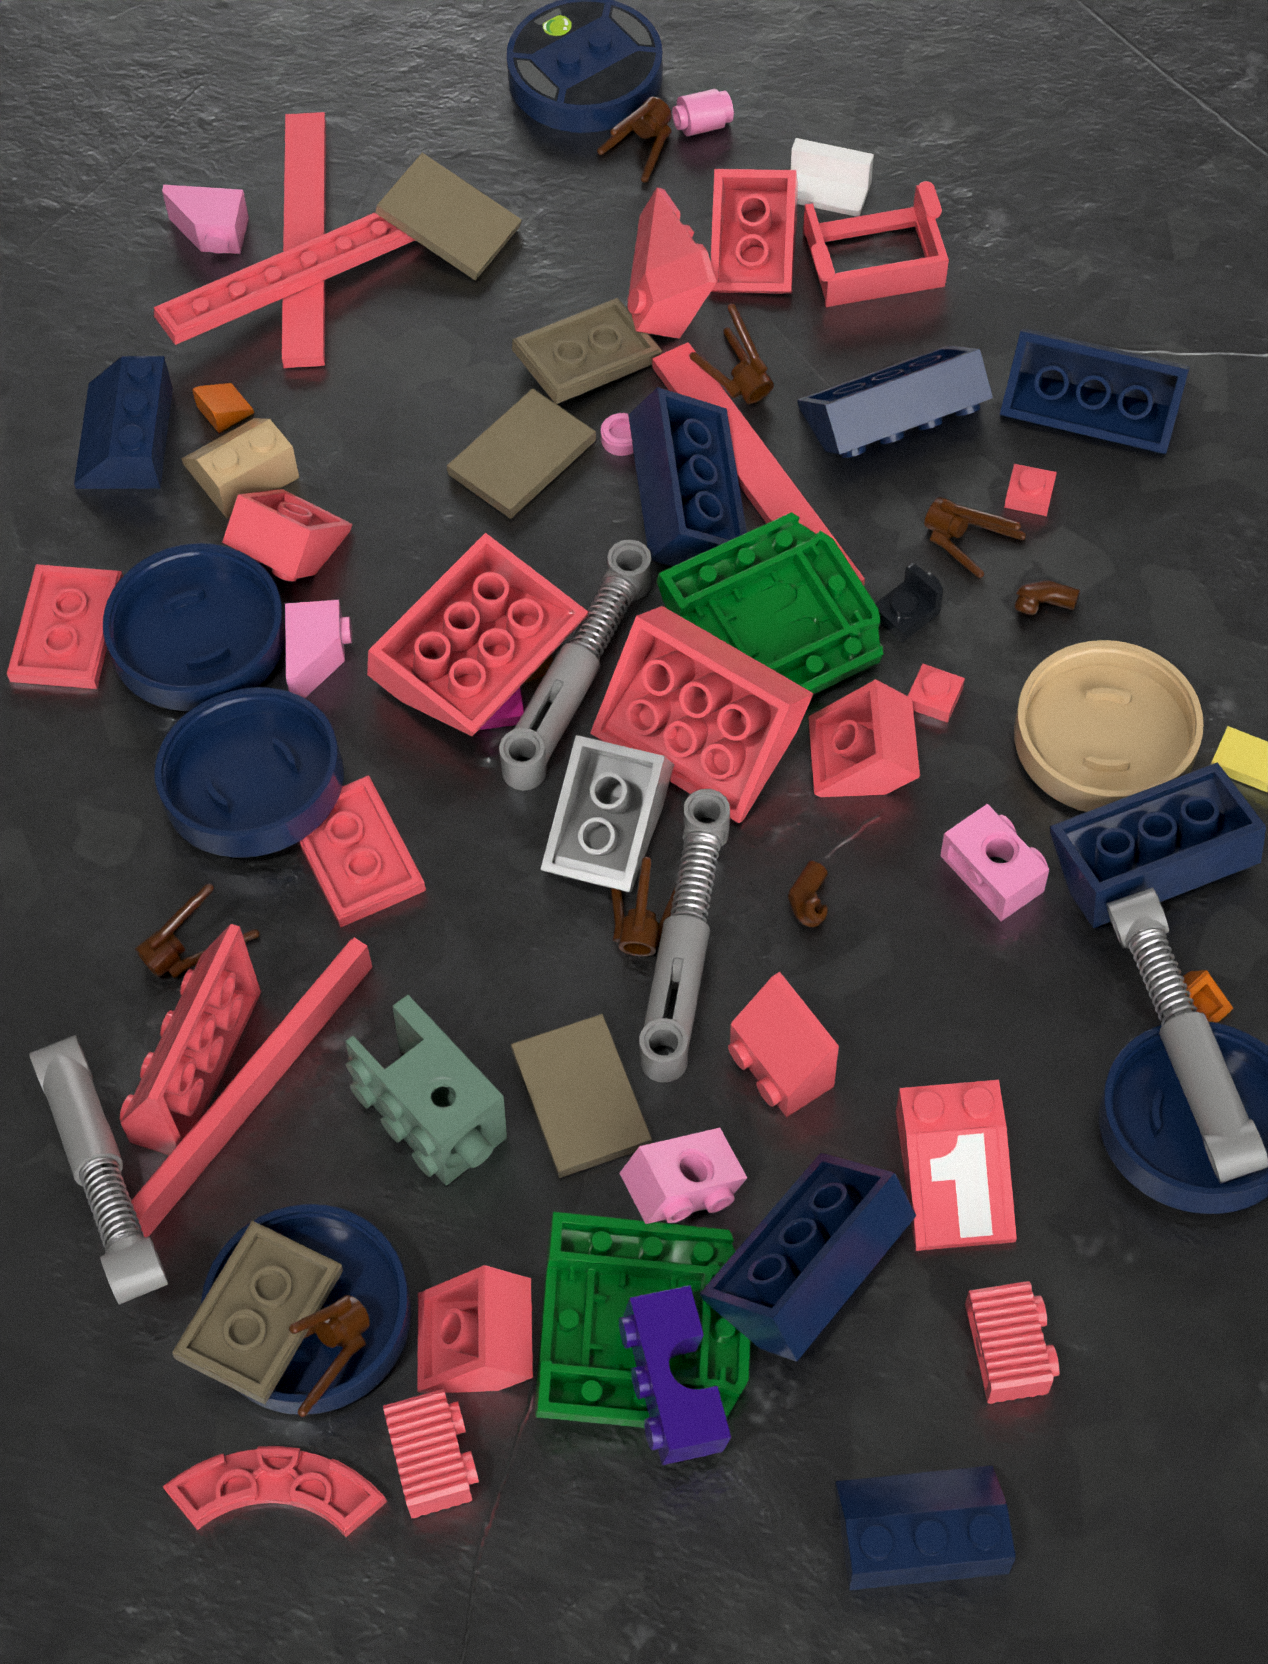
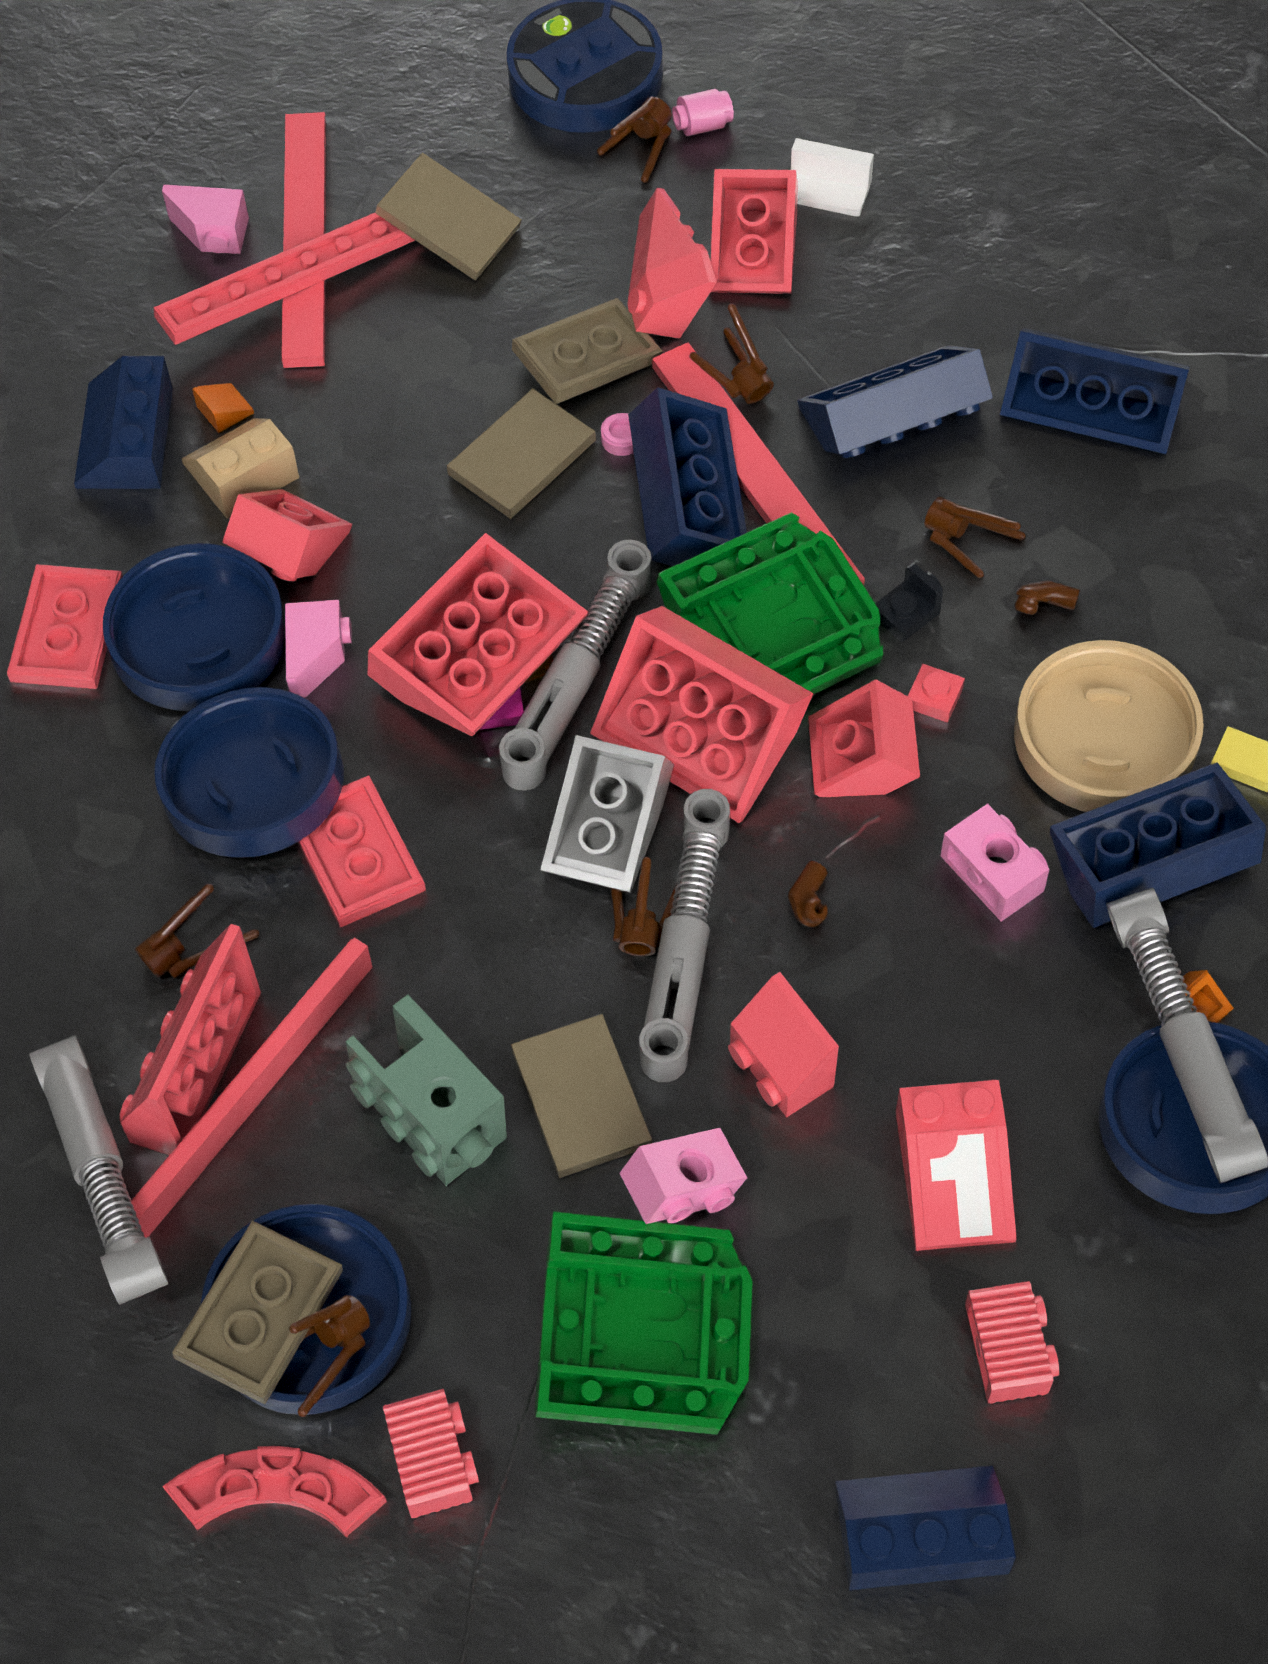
(475, 1332): coral slope -> none
(681, 1419): dark purple arch -> none
(810, 1254): dark blue slope -> none
(883, 279): coral piece -> none
(1030, 489): coral plate -> none

